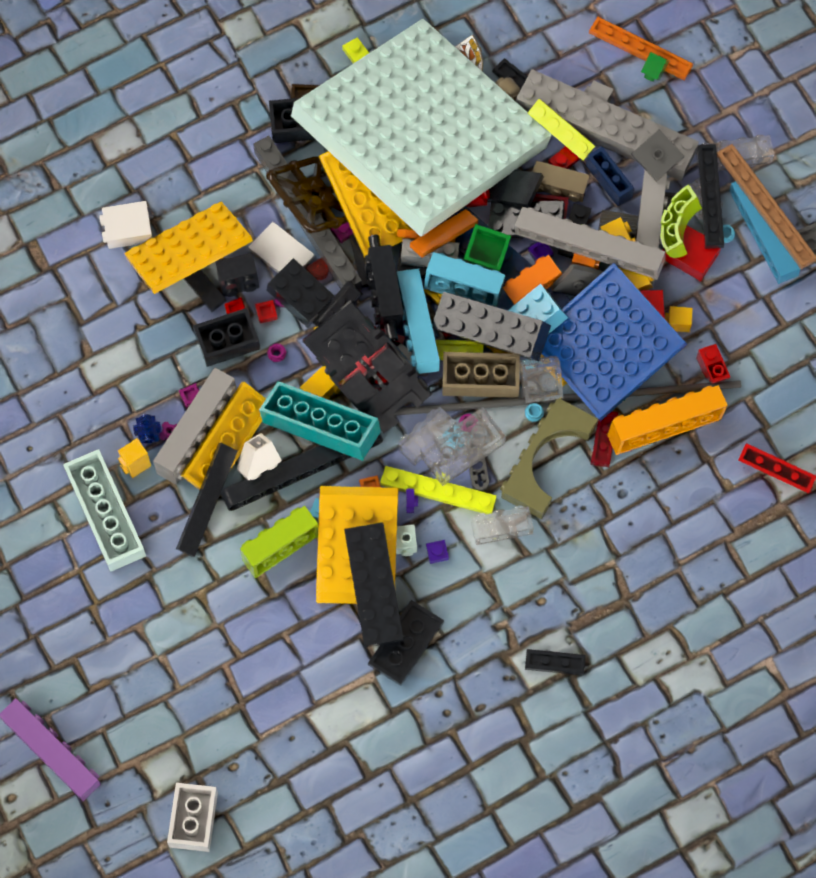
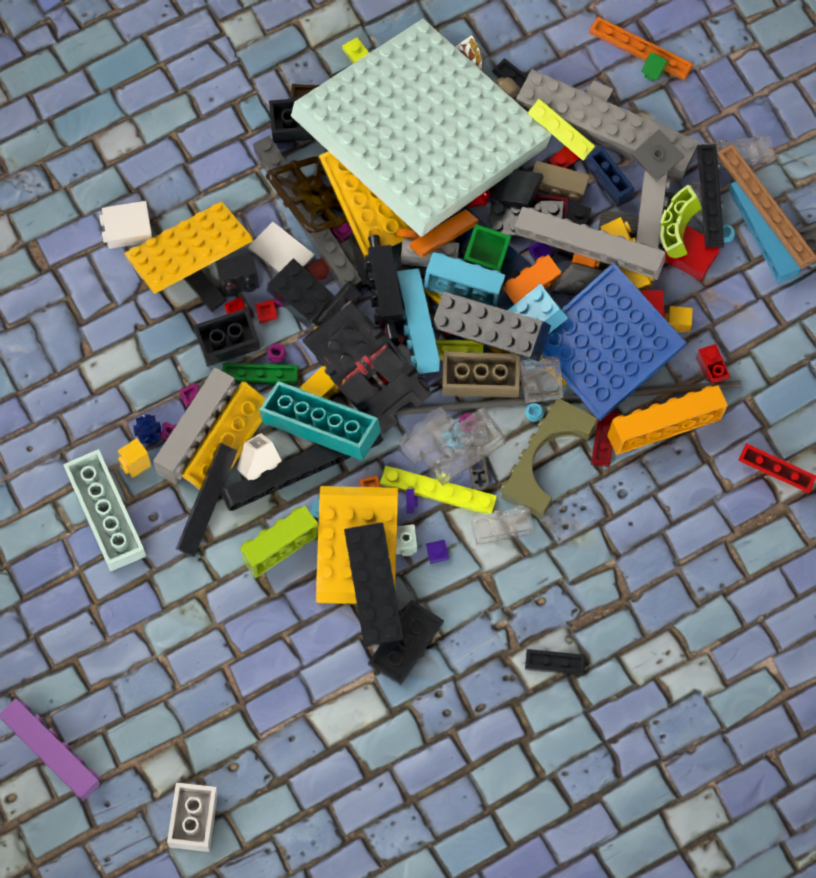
(262, 373): none -> green tile

